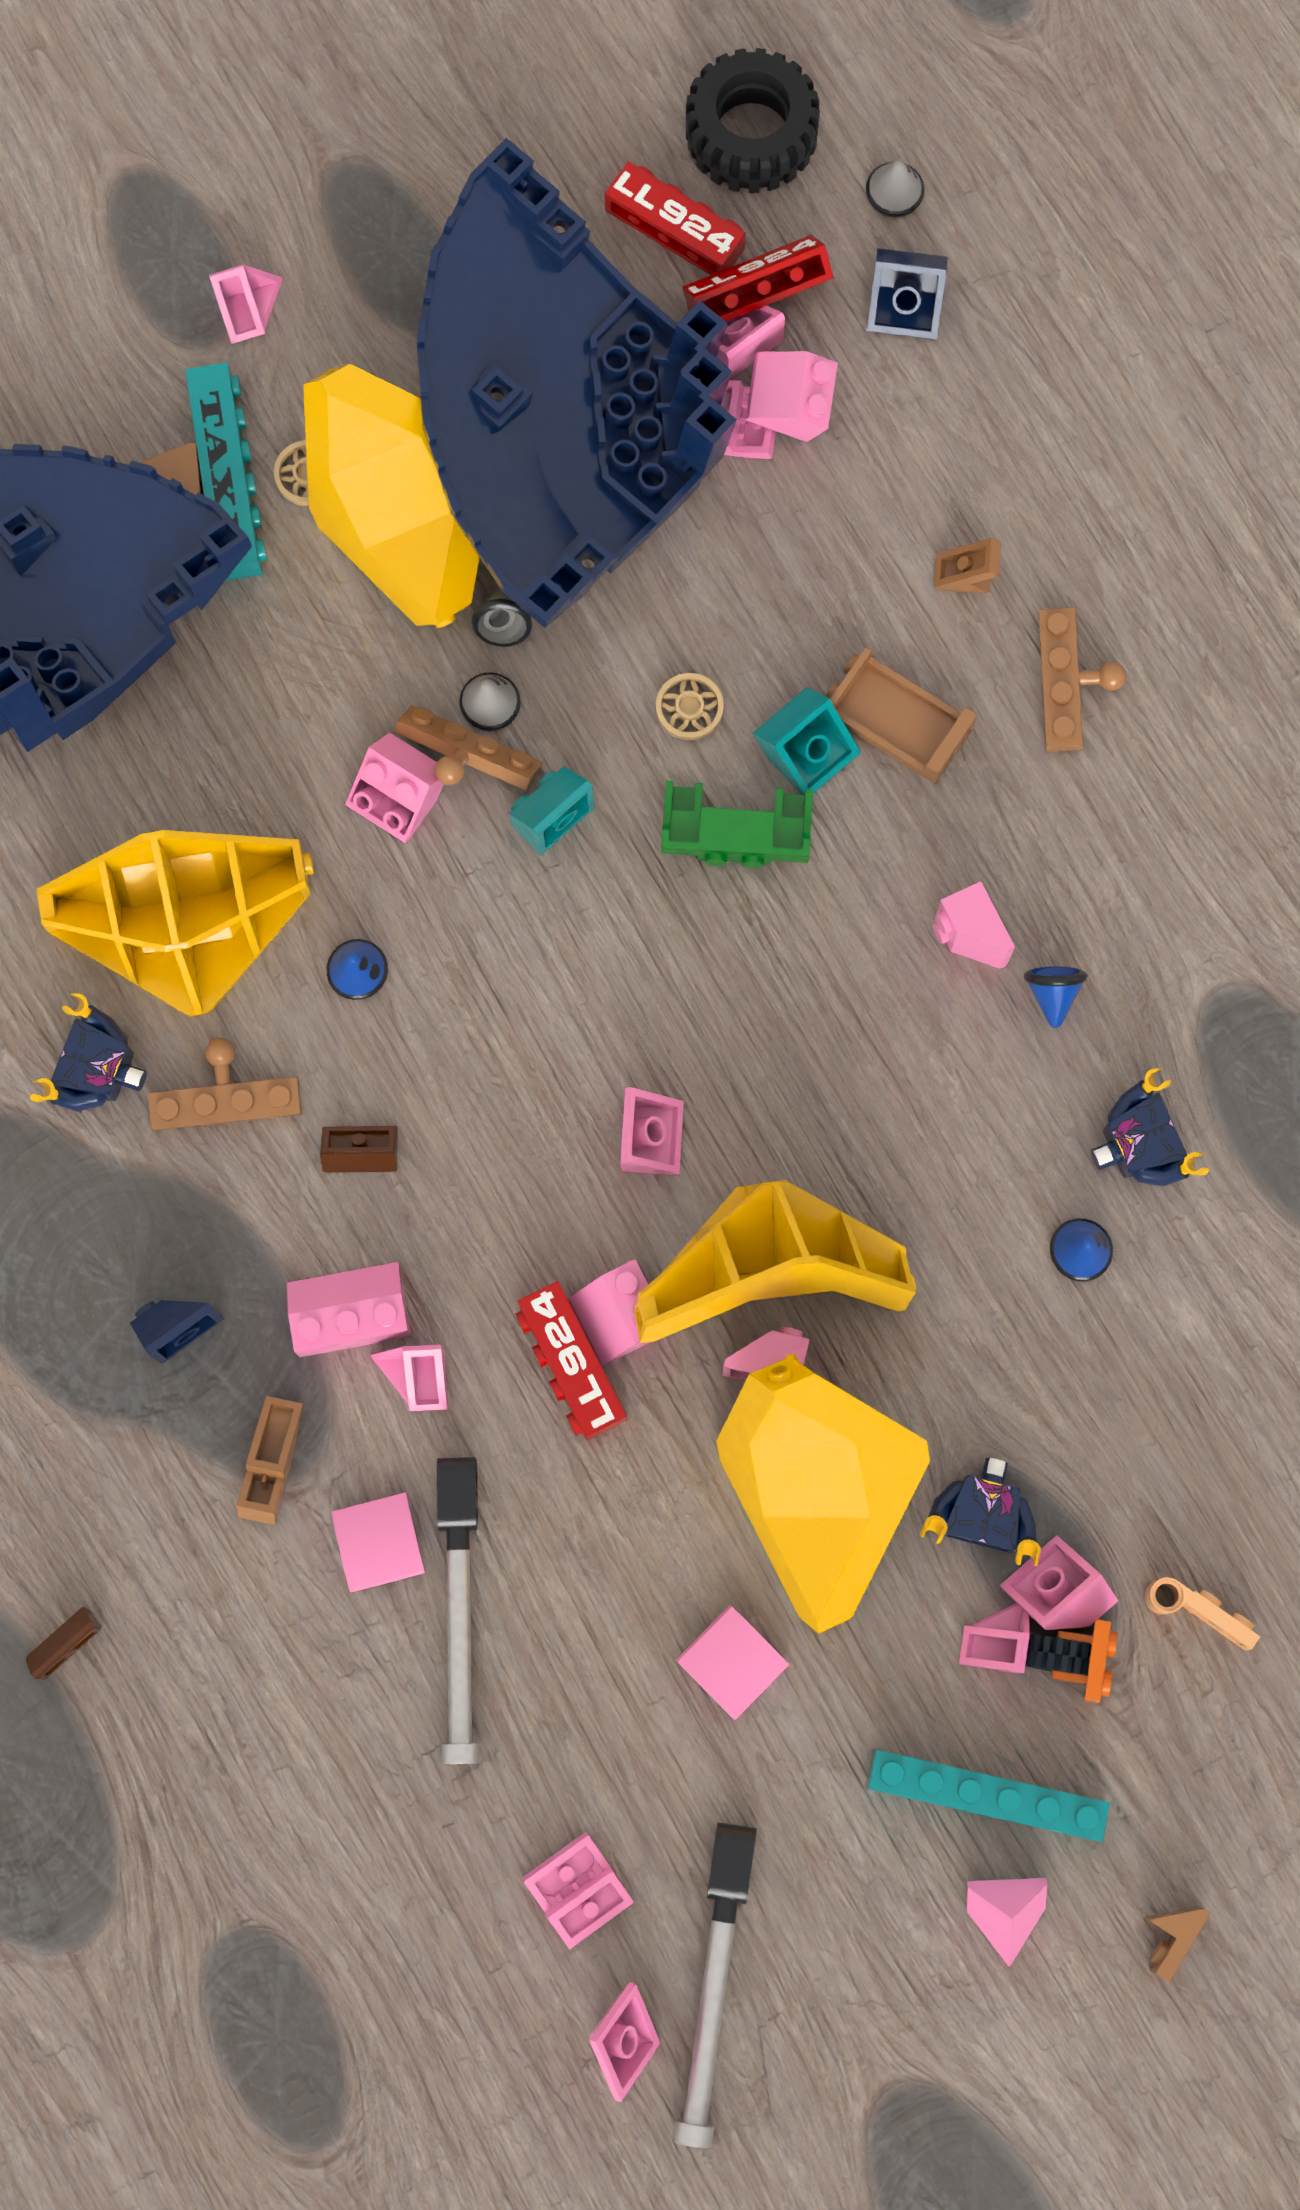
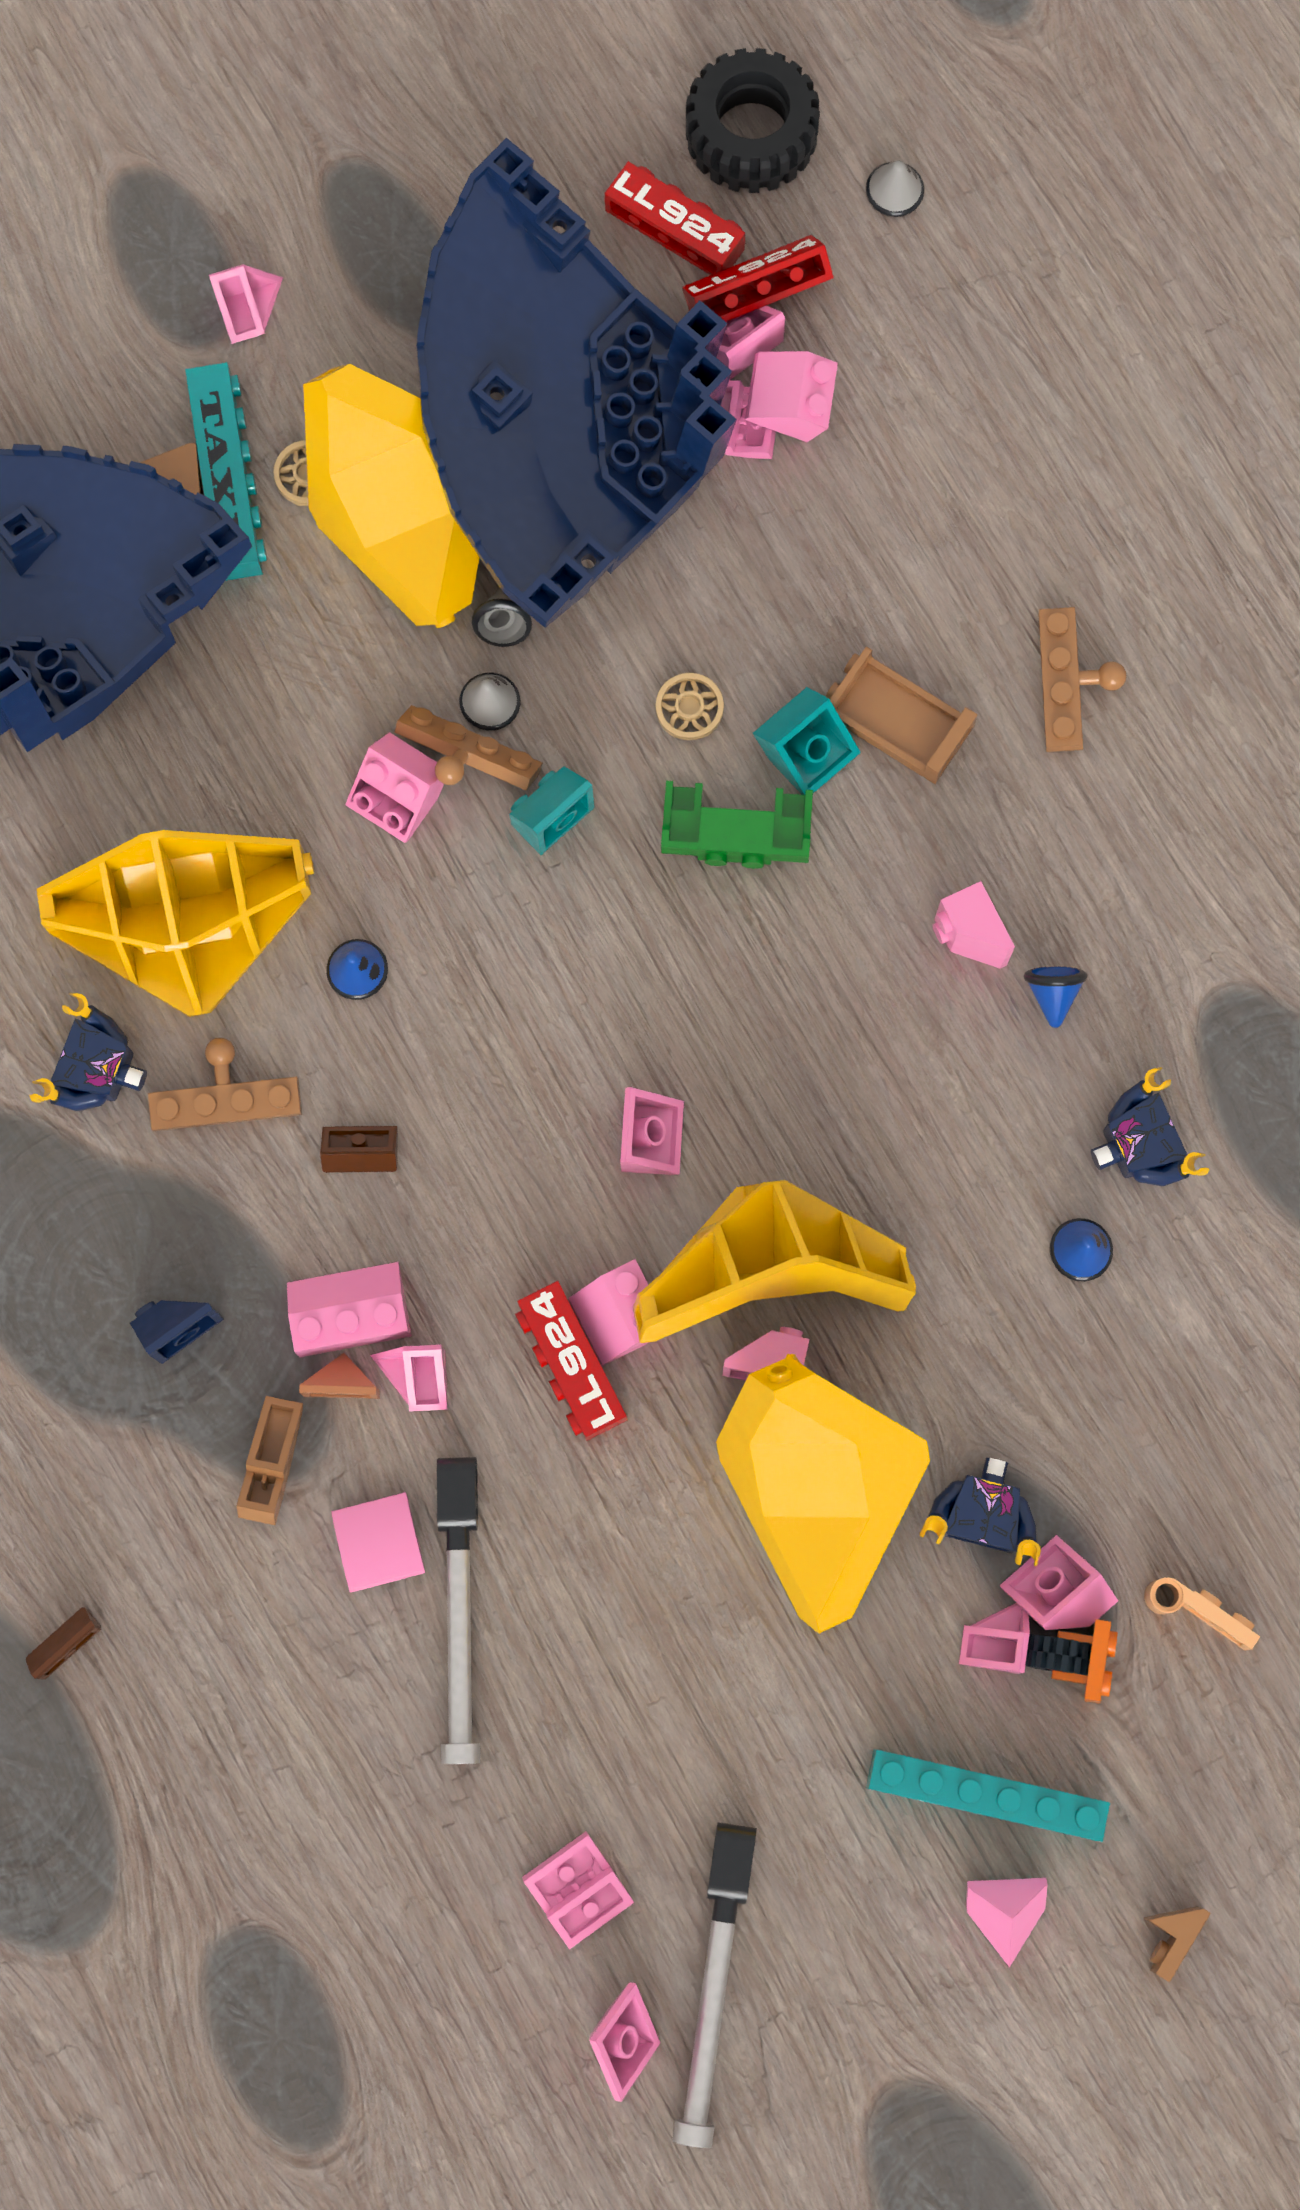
(339, 1380): none -> nougat slope
(732, 1662): bright pink slope -> none
(907, 293): dark blue slope -> none
(968, 567): medium nougat slope -> none

